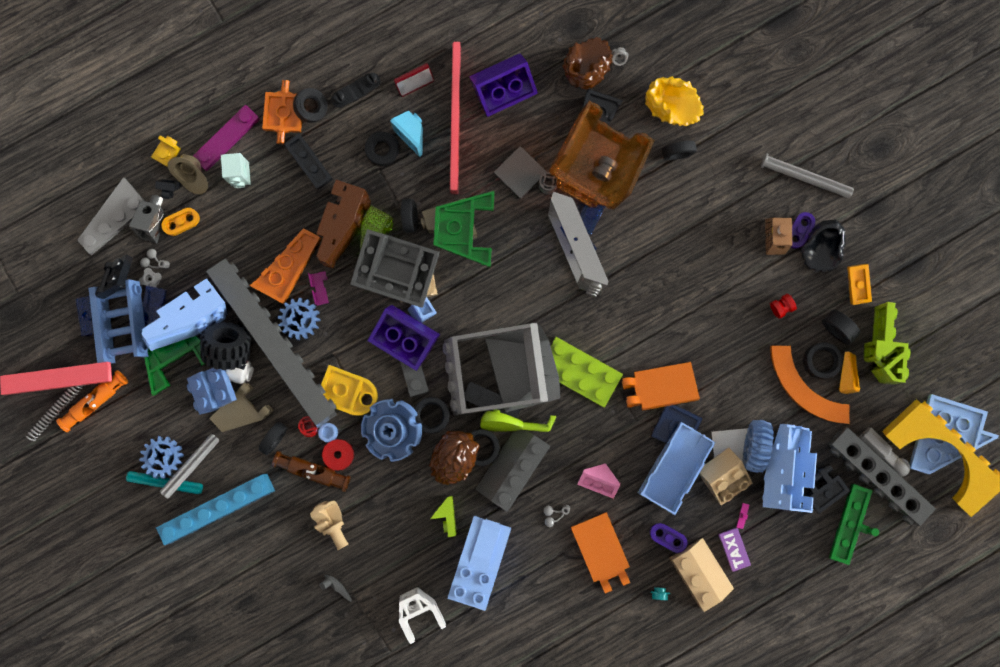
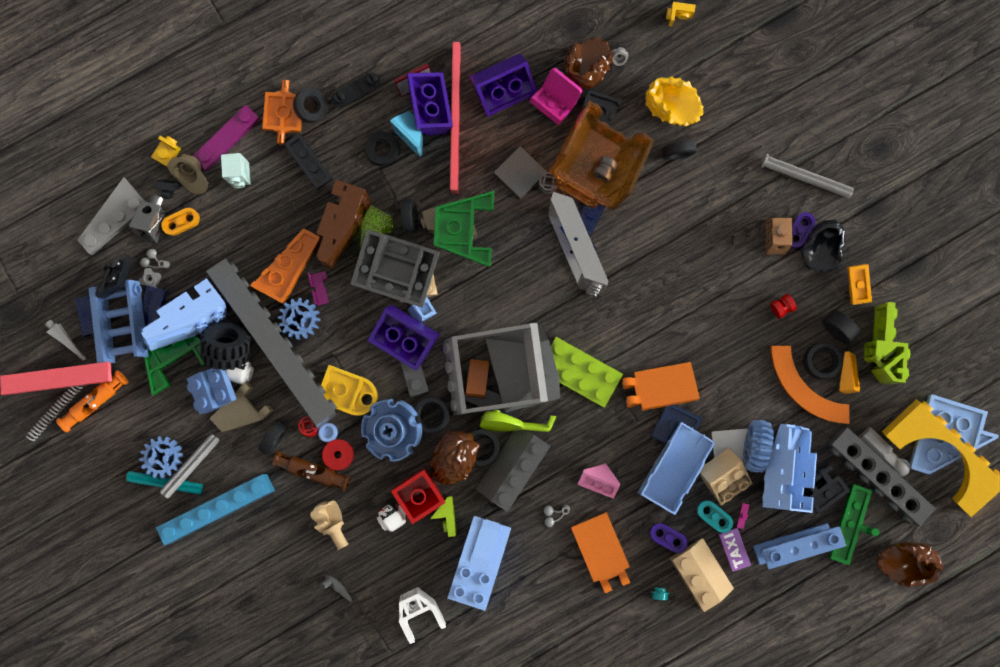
(58, 332): none -> light grey piece
(391, 517): none -> white head
(418, 495): none -> red slope
(430, 103): none -> dark purple slope
(477, 378): none -> dark orange tile
(556, 96): none -> dark pink bracket
(680, 10): none -> yellow bracket
(714, 516): none -> teal plate
(799, 545): none -> medium blue fence
(910, 564): none -> reddish brown hair

